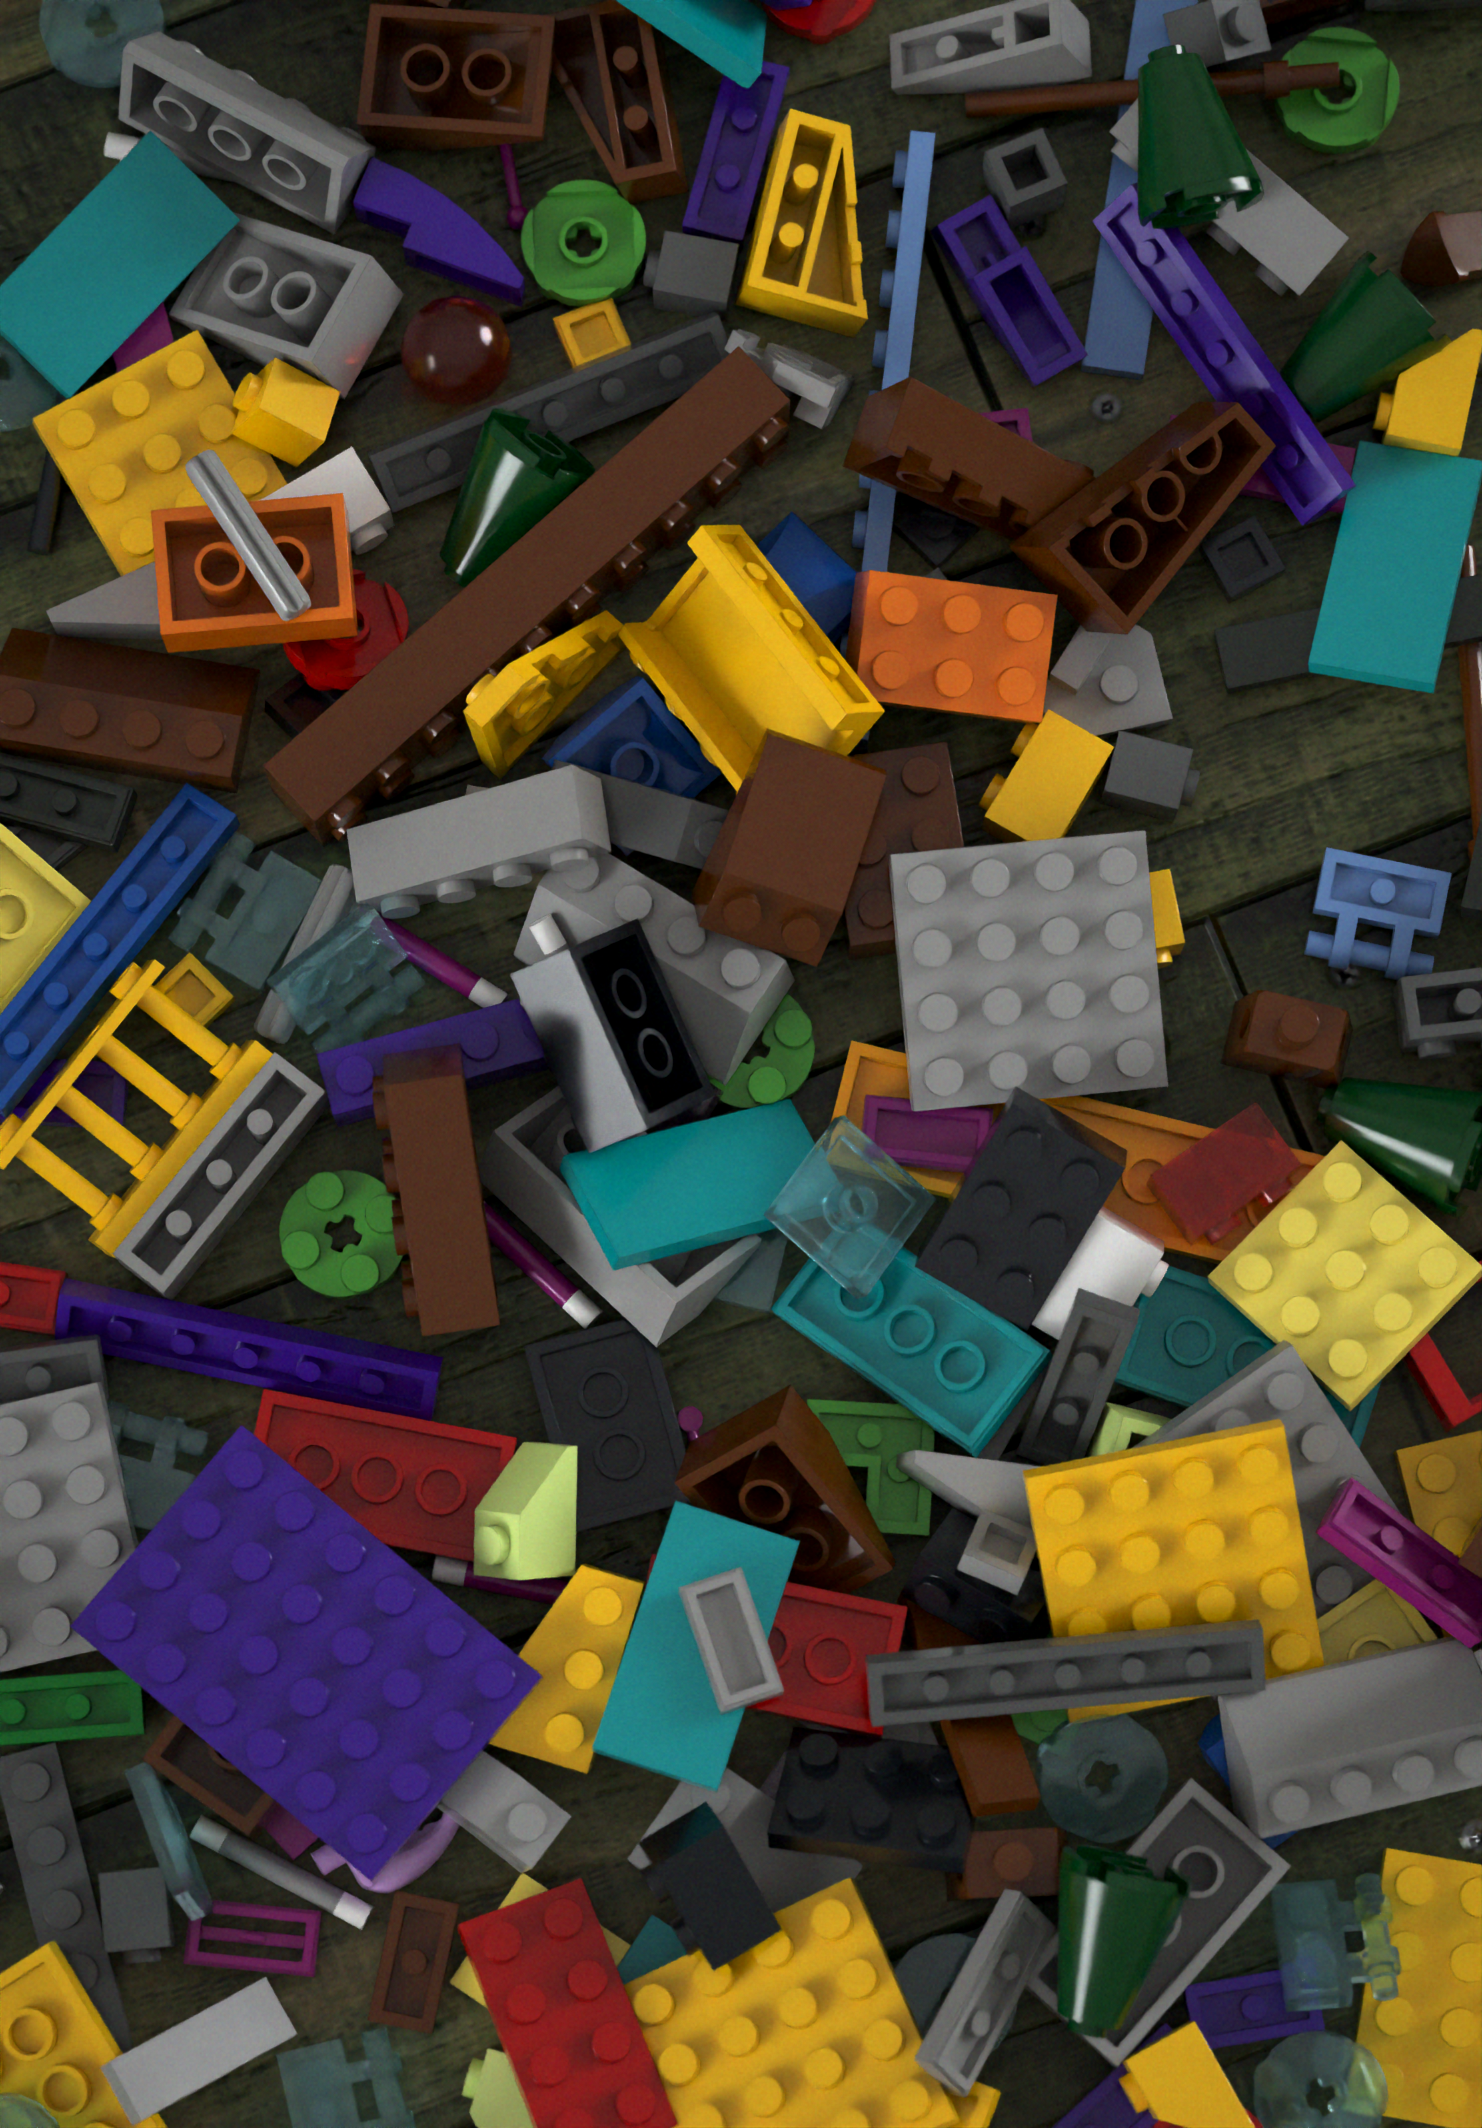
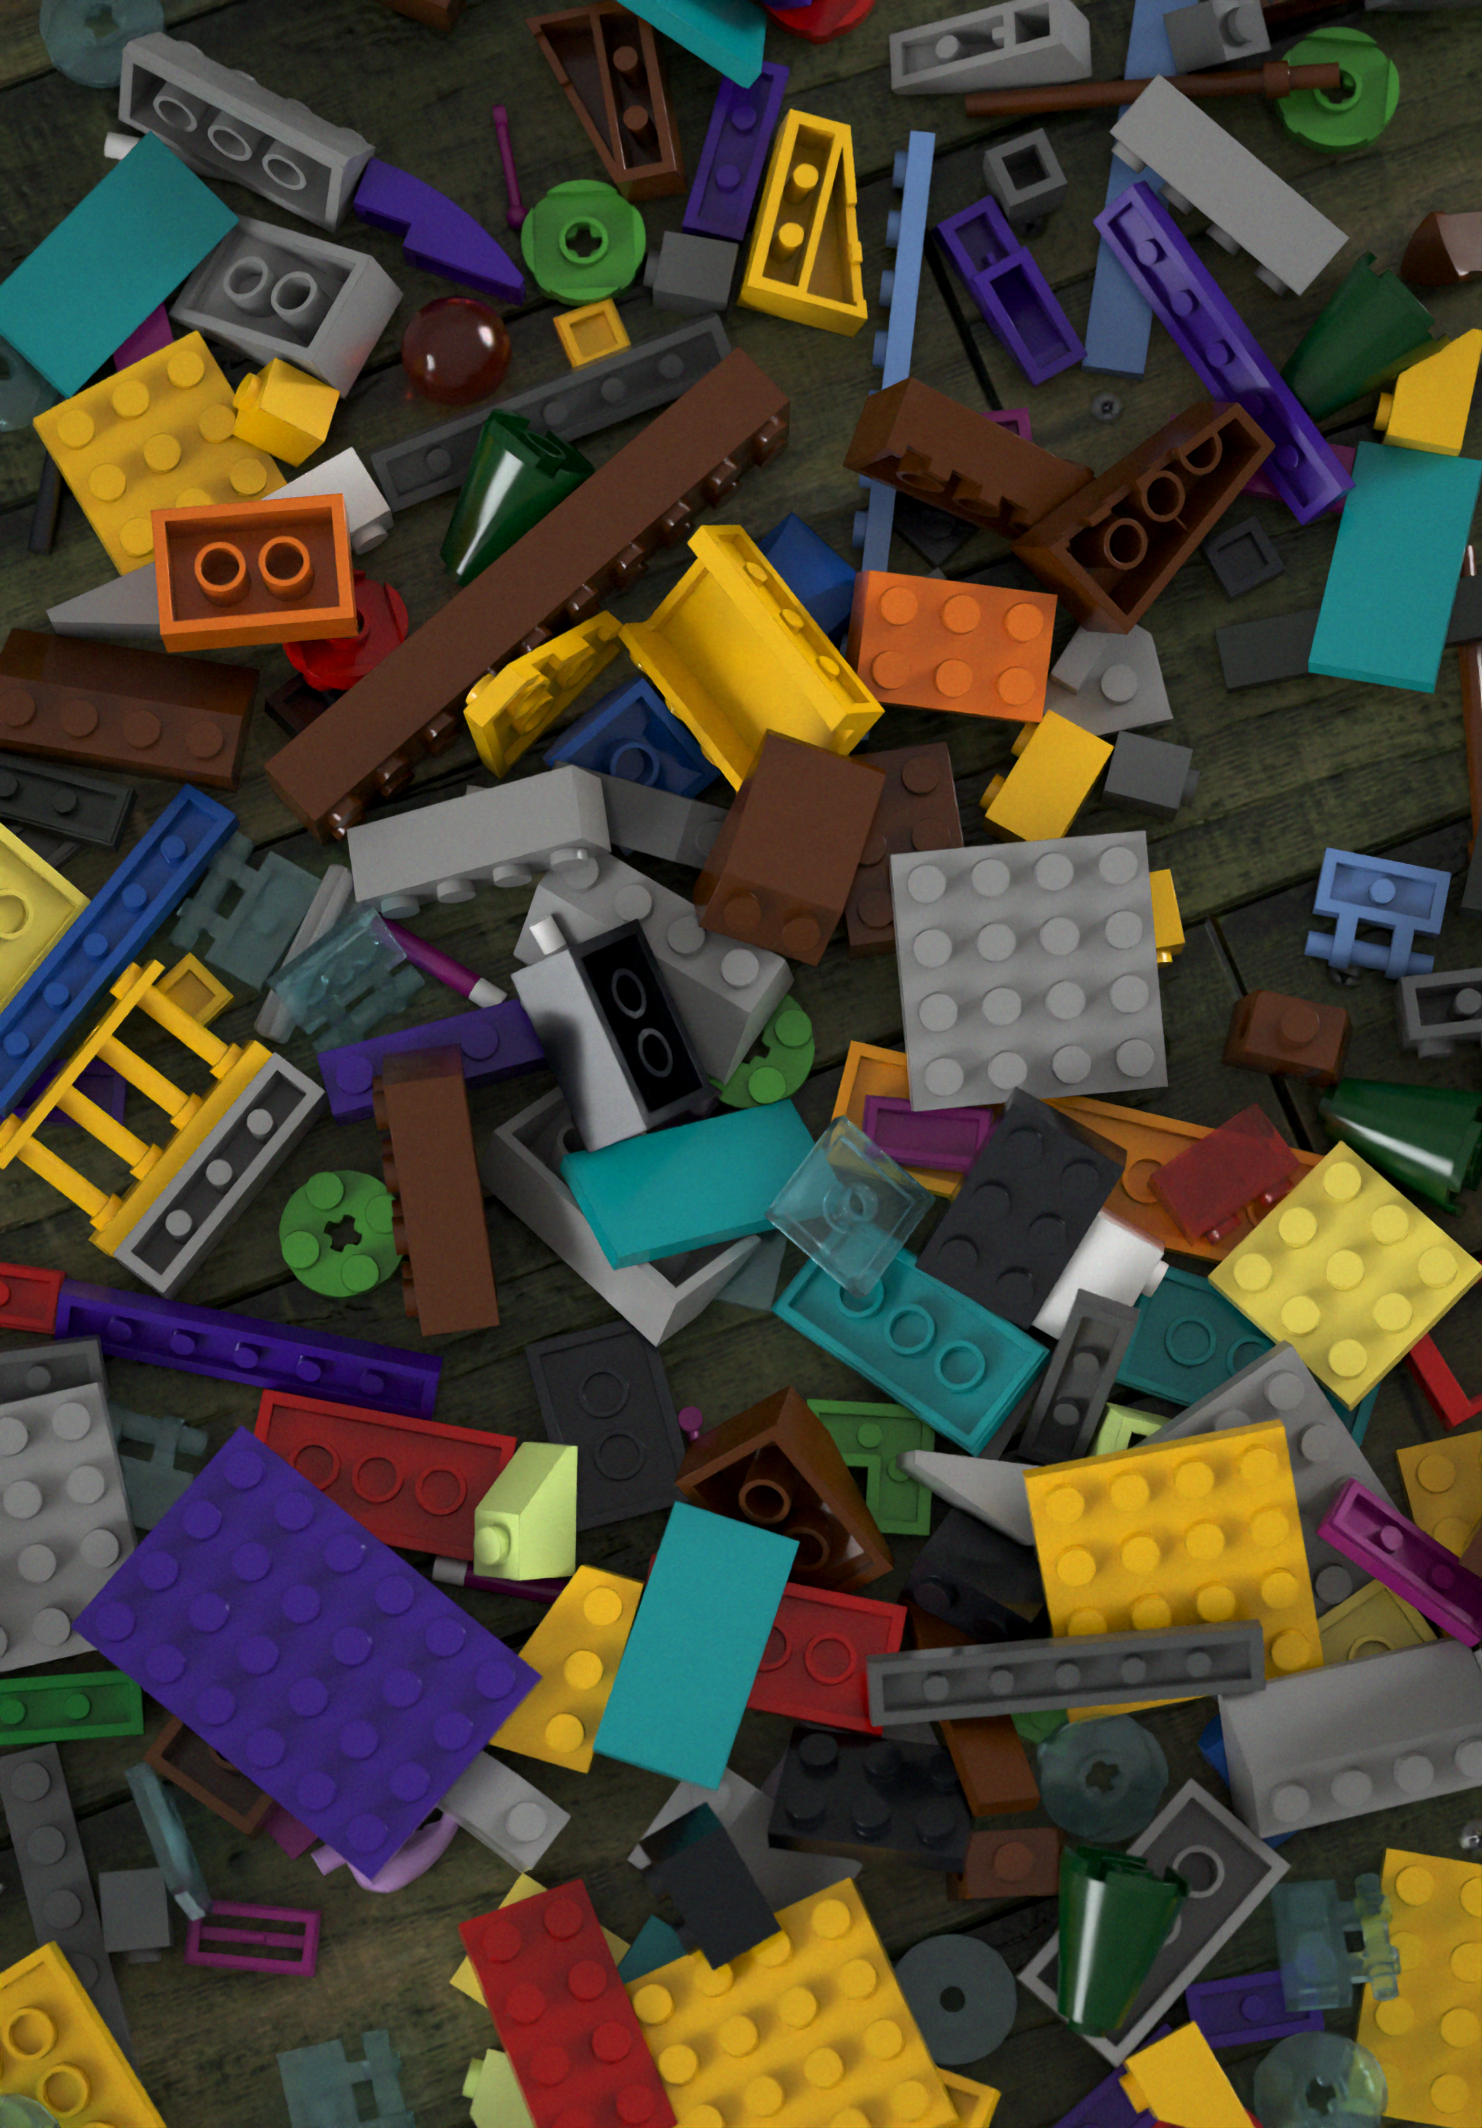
(198, 2051): light grey tile -> none
(248, 535): light grey axle -> none
(281, 1872): light grey bar -> none
(414, 1962): reddish brown plate -> none
(454, 77): reddish brown slope -> none
(541, 1270): magenta bar -> none
(731, 1641): light grey tile -> none
(801, 373): light grey plate -> none
(985, 1992): light grey tile -> none
(998, 1551): light grey plate -> none
(1187, 145): dark green cone -> none

